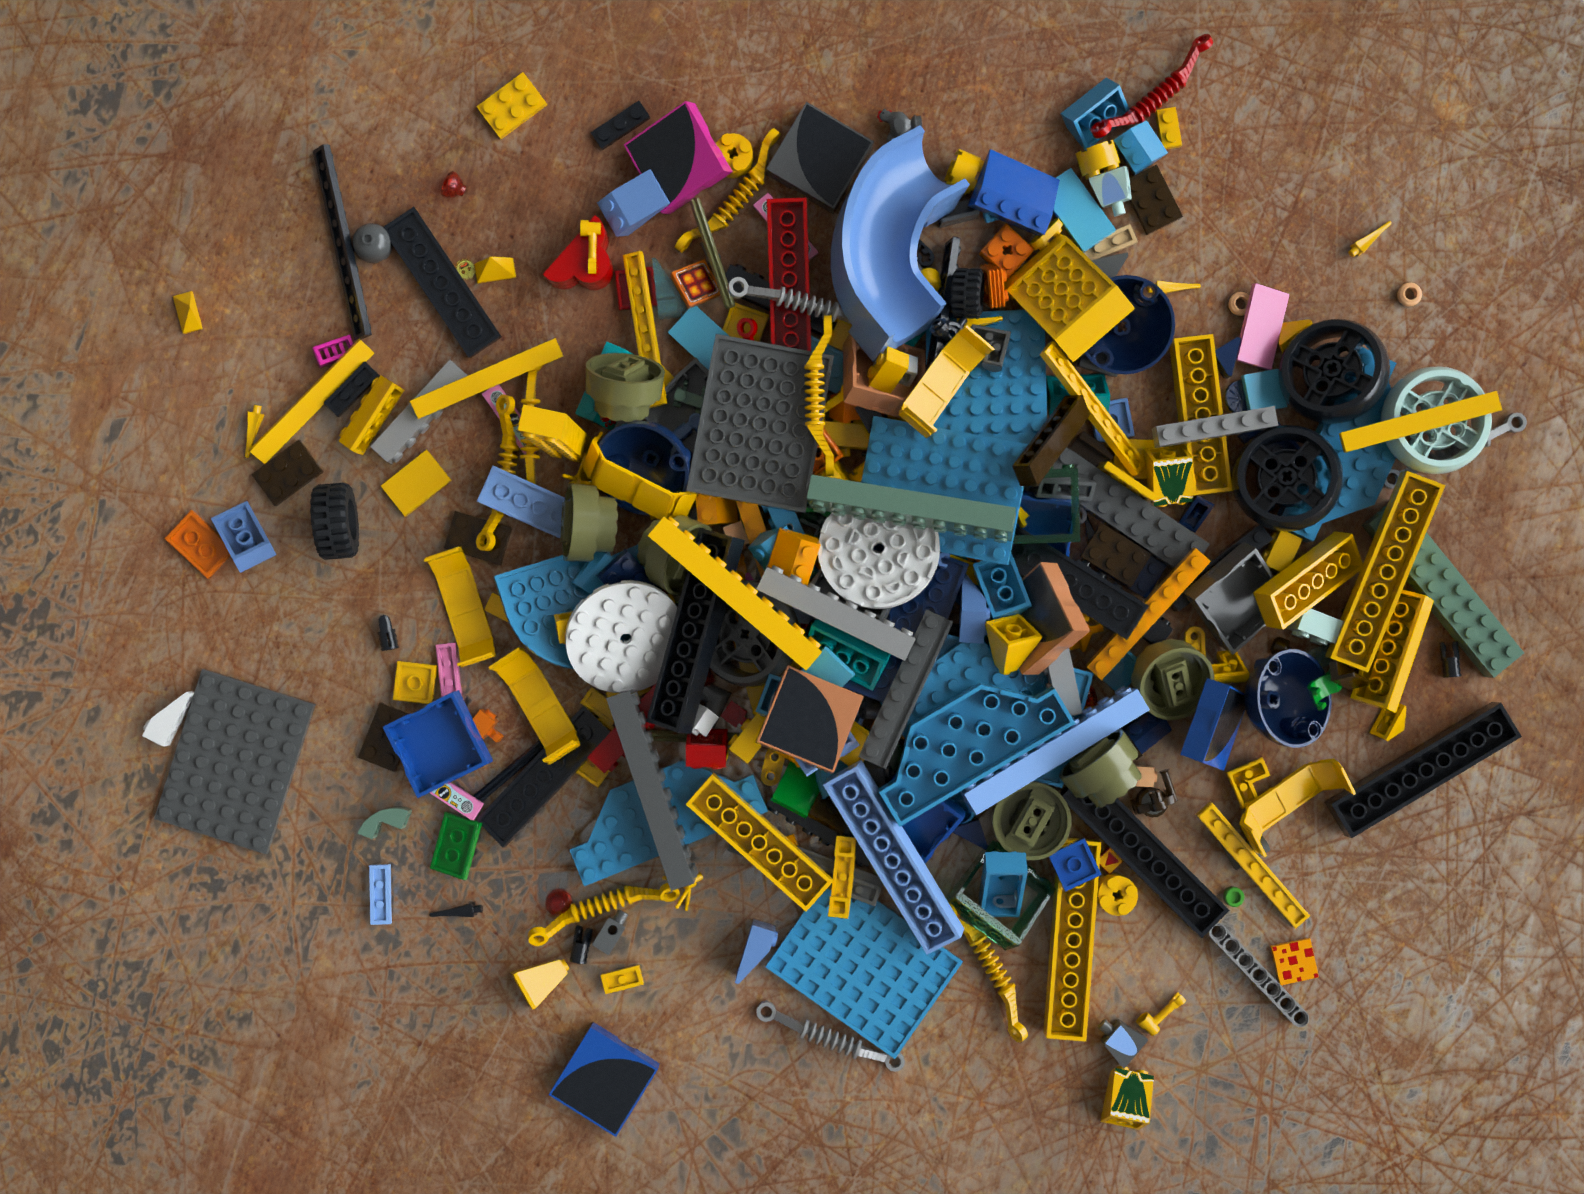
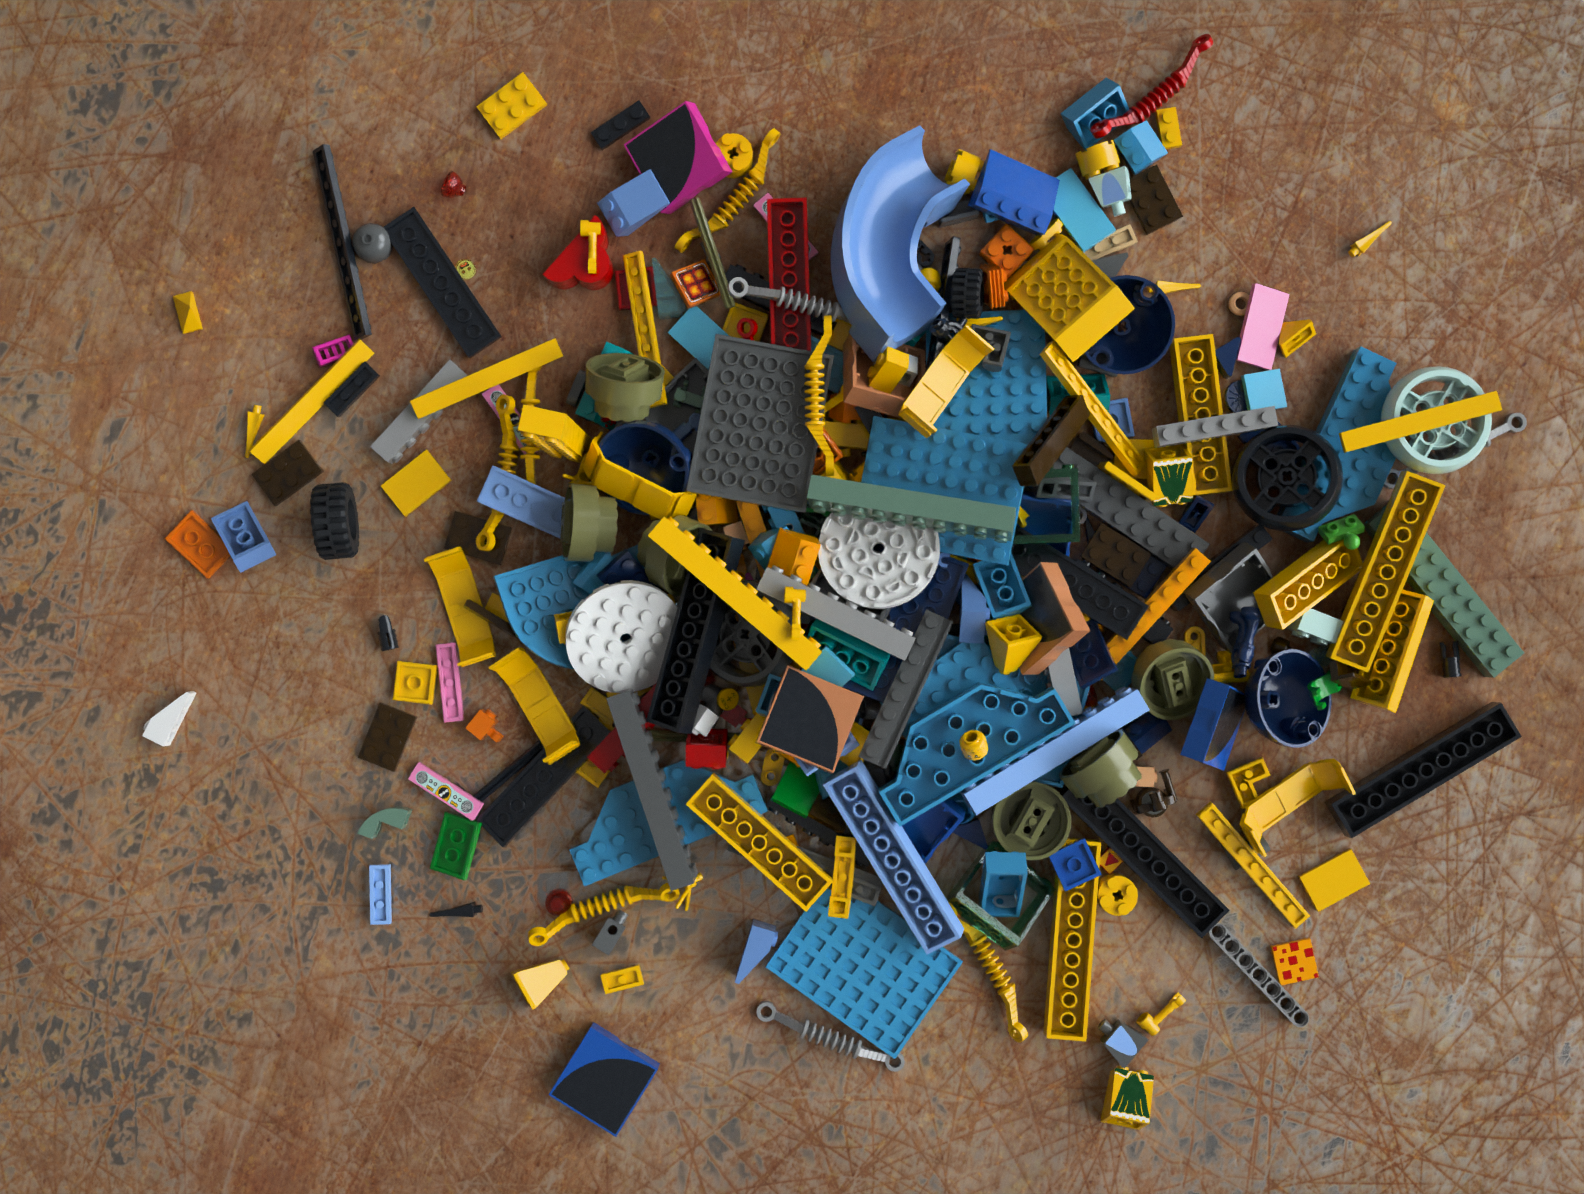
(234, 761): dark grey plate -> none
(371, 415): yellow slope -> none
(438, 743): blue tile -> none
(489, 617): none -> dark brown tile
(495, 269): yellow slope -> none
(577, 389): none -> dark grey beam
(581, 948): black hinge -> none
(727, 699): none -> yellow piece
(795, 597): none -> yellow brick
(819, 157): black tile -> none
(898, 122): dark grey animal -> none
(973, 745): none -> yellow head
(1091, 657): none -> dark blue plate
(1233, 896): bright green tile -> none
(1243, 649): none -> dark blue piece
(1281, 550): yellow brick -> none
(1334, 879): none -> yellow tile
(1344, 528): none -> bright green plate
(1352, 339): black wheel -> none
(1389, 723): yellow slope -> none
(1401, 294): light nougat piece -> none

